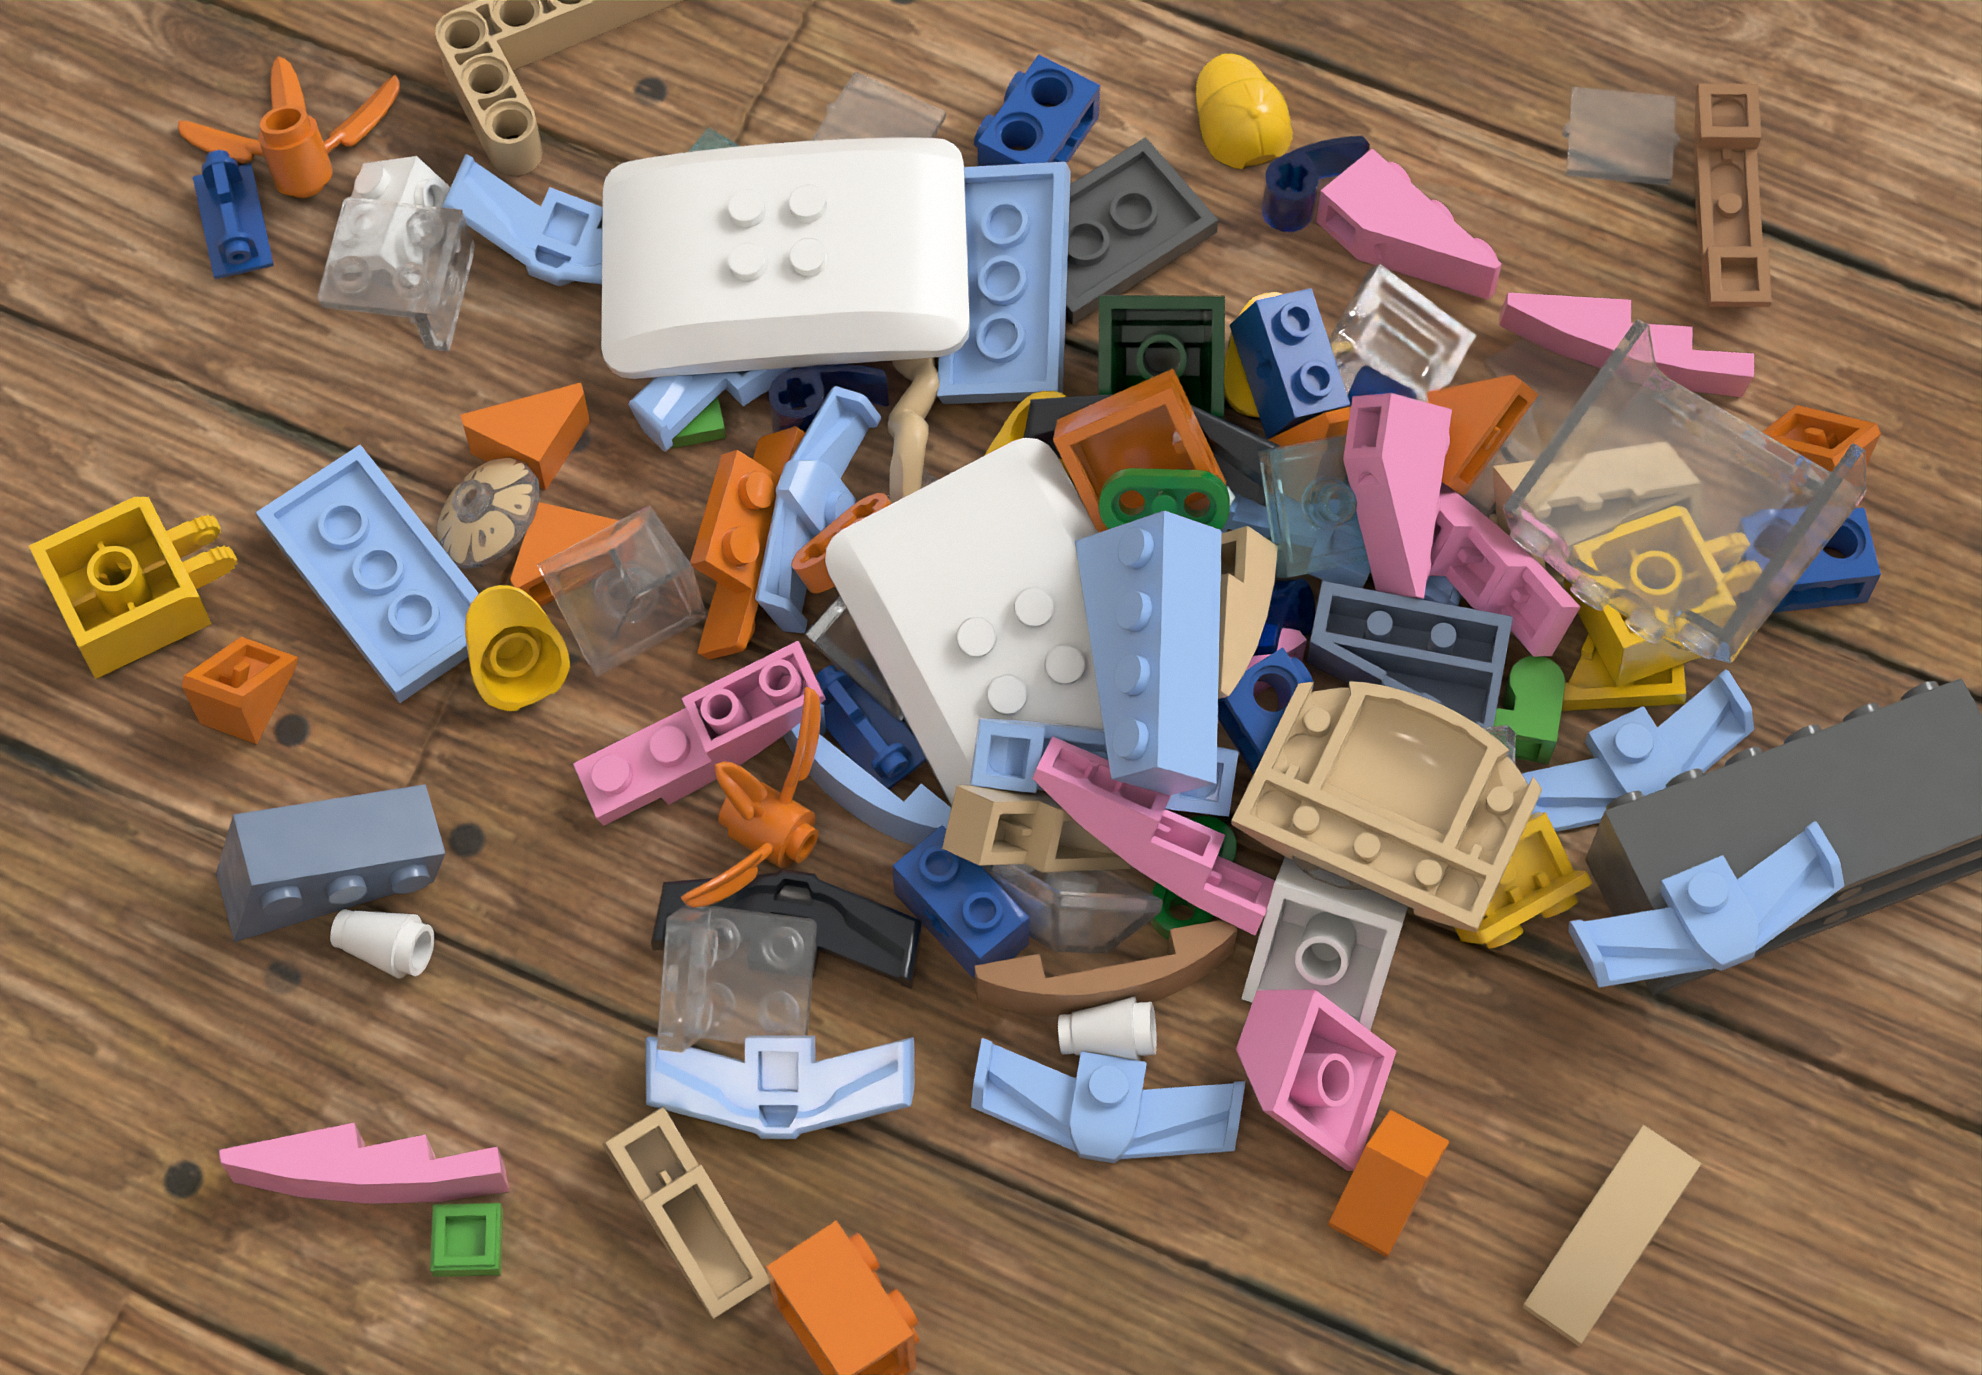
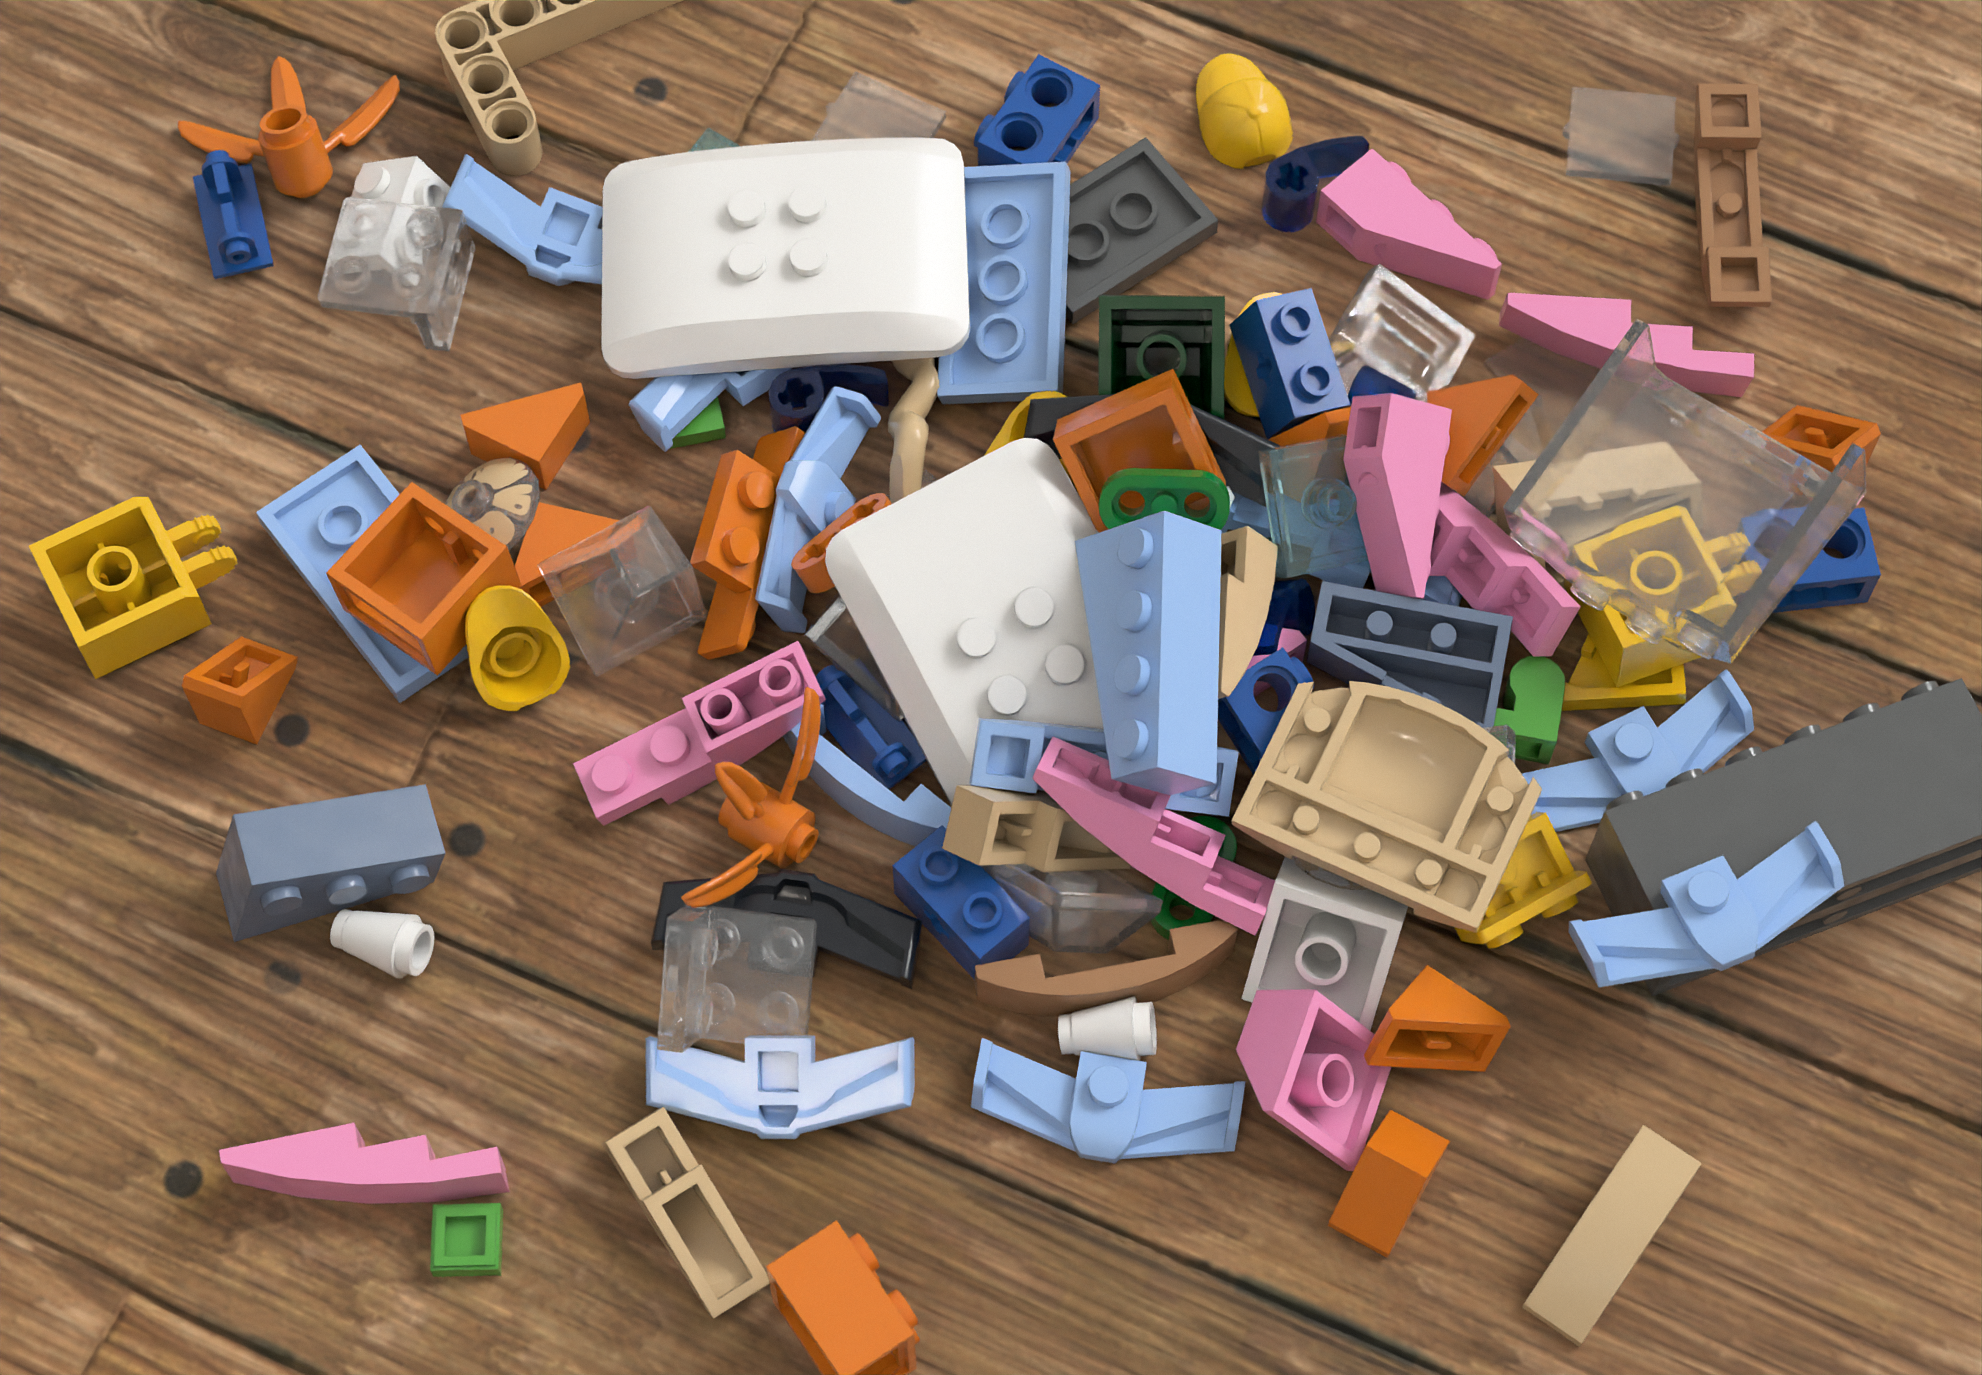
(419, 575): none -> orange piece
(1437, 1028): none -> orange slope

